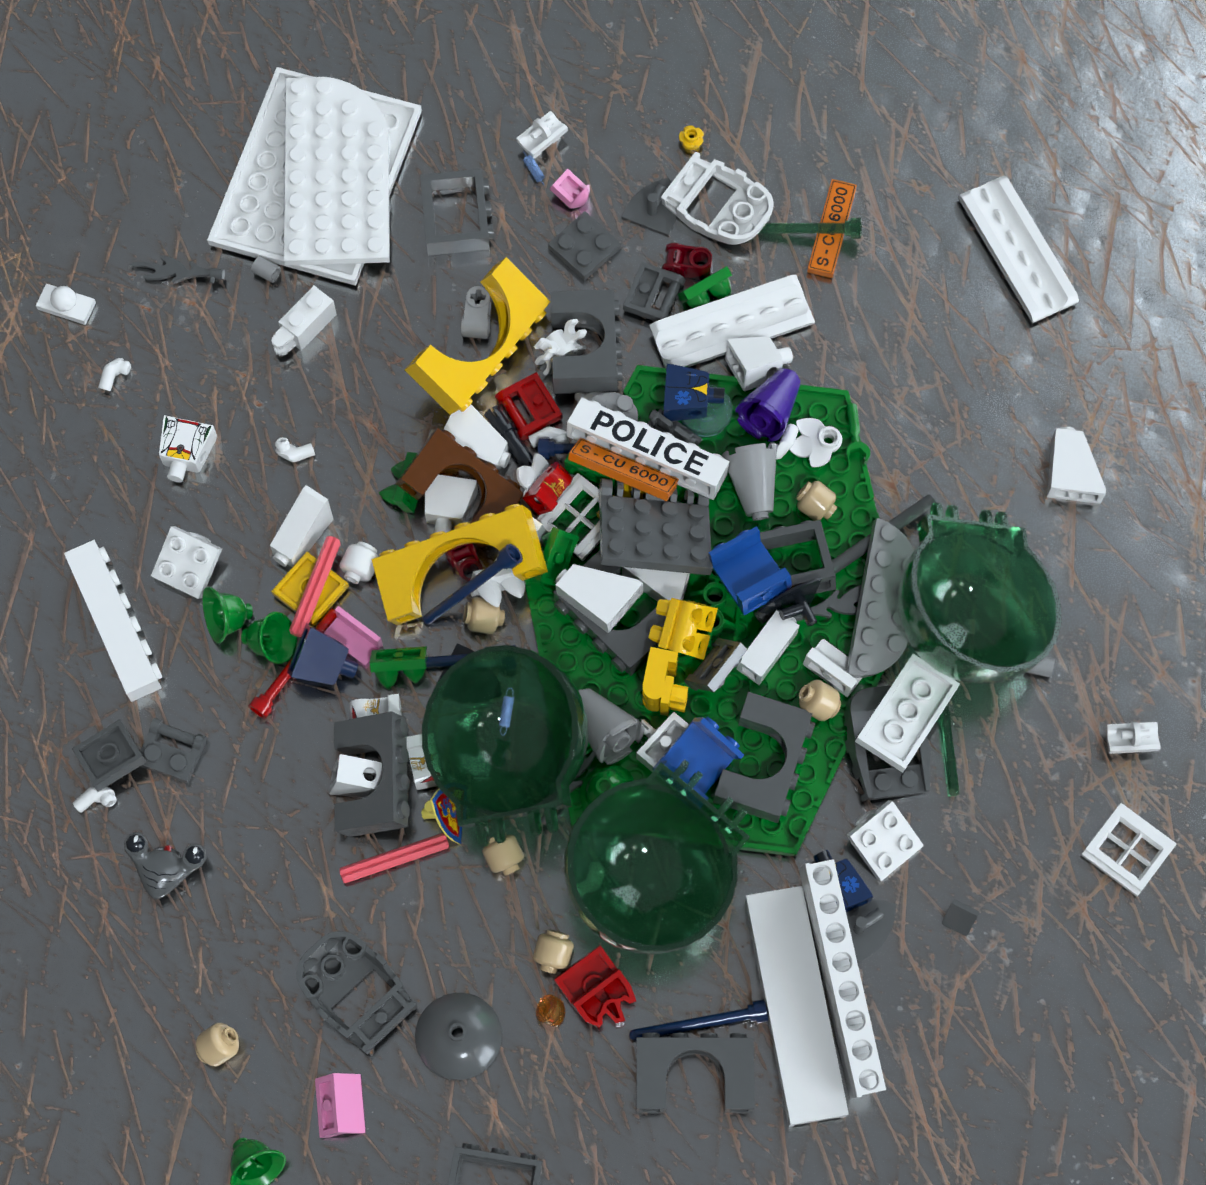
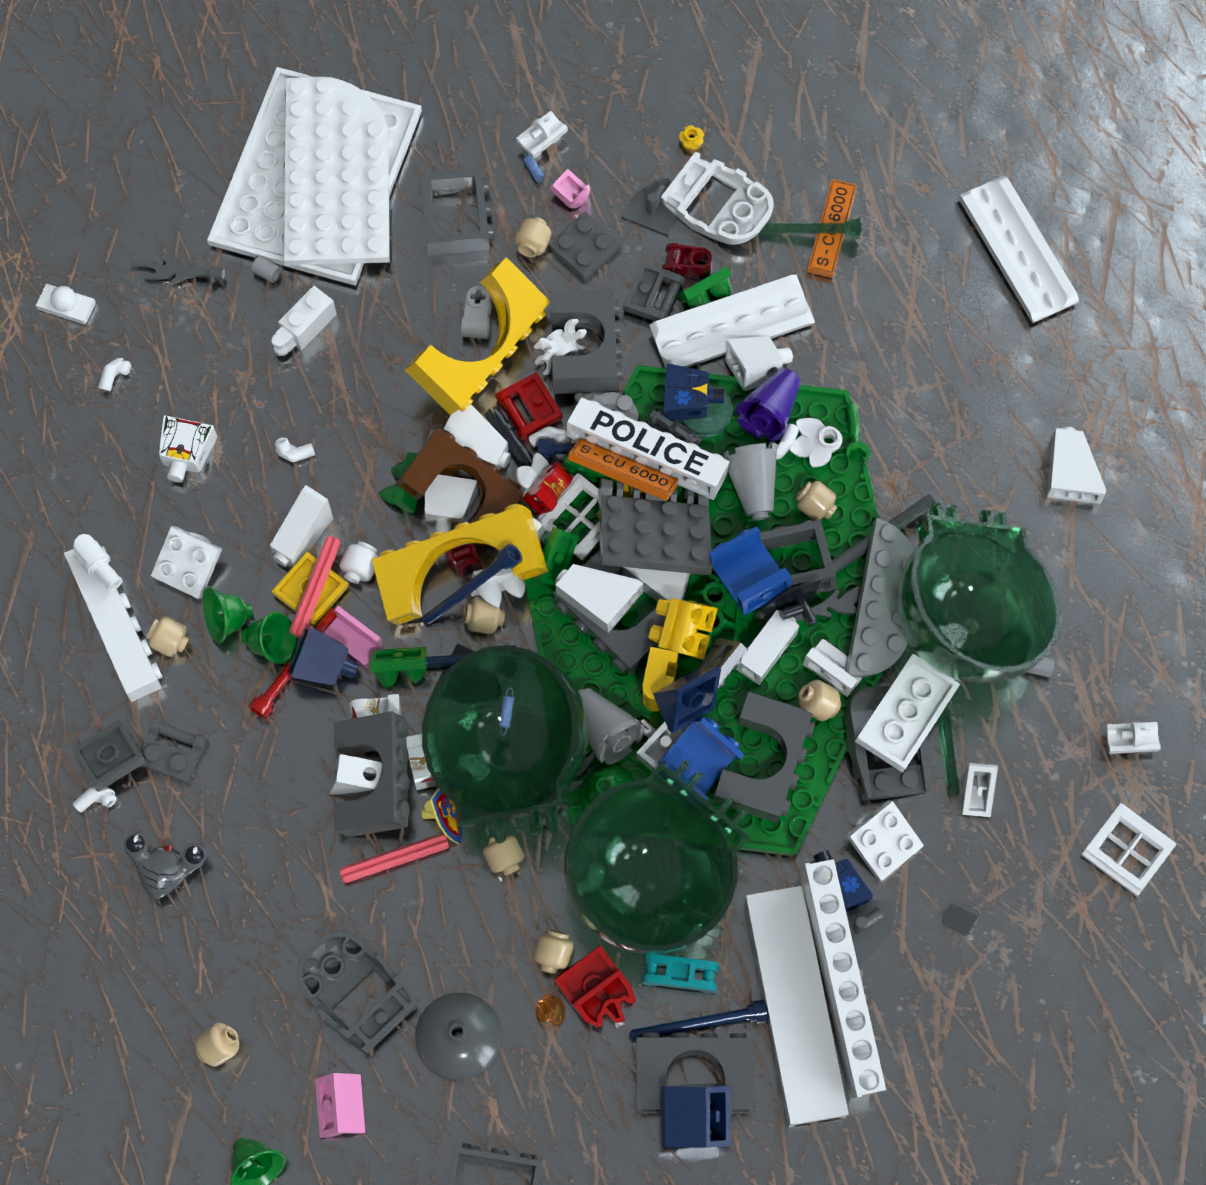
(95, 561): none -> white arm
(167, 636): none -> tan head
(532, 237): none -> tan head
(680, 973): none -> teal plate
(688, 697): none -> dark blue slope
(696, 1115): none -> dark blue slope
(978, 789): none -> white slope

